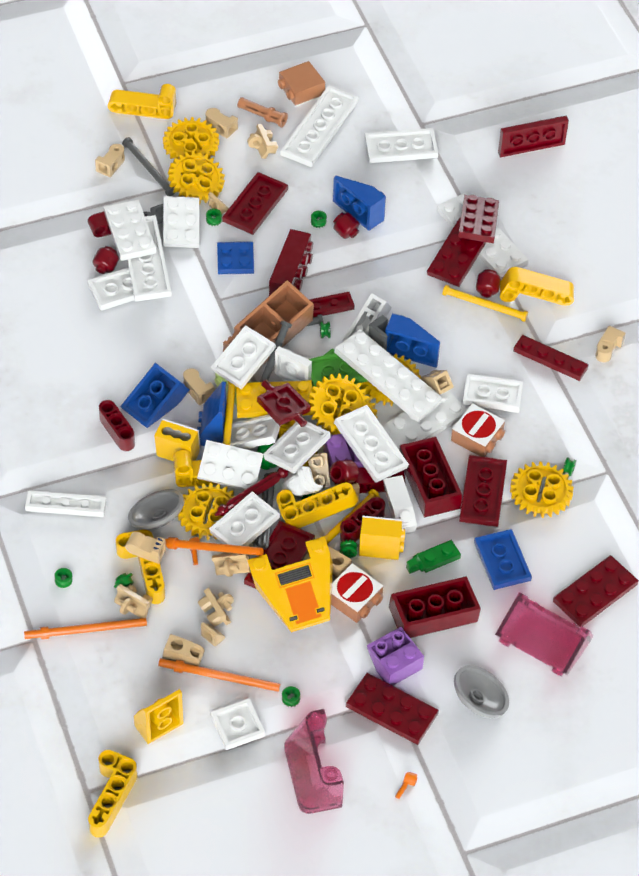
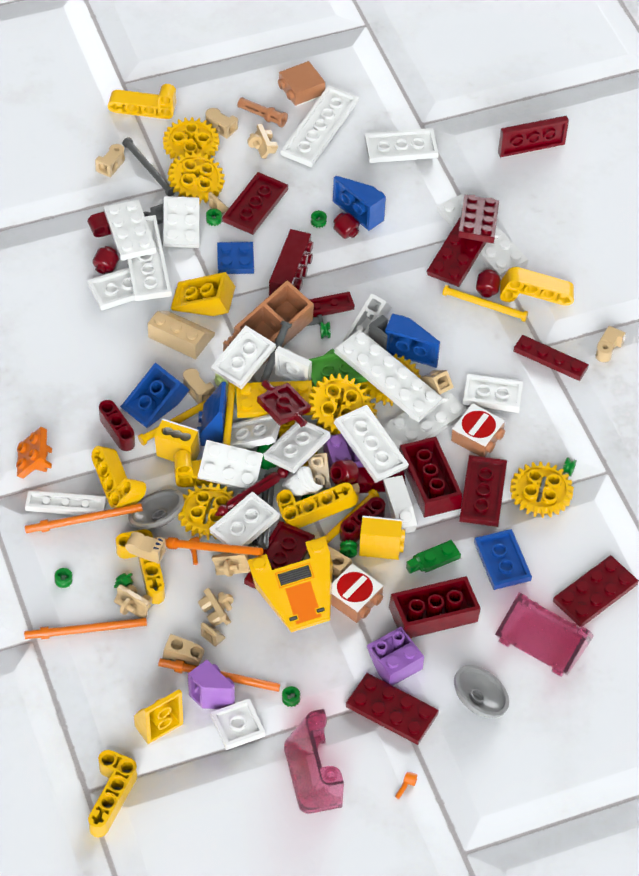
(33, 453): none -> orange plate
(46, 525): none -> orange bar
(117, 487): none -> yellow beam
(178, 419): none -> yellow bar
(179, 333): none -> tan slope
(204, 295): none -> yellow slope
(210, 687): none -> medium lavender slope

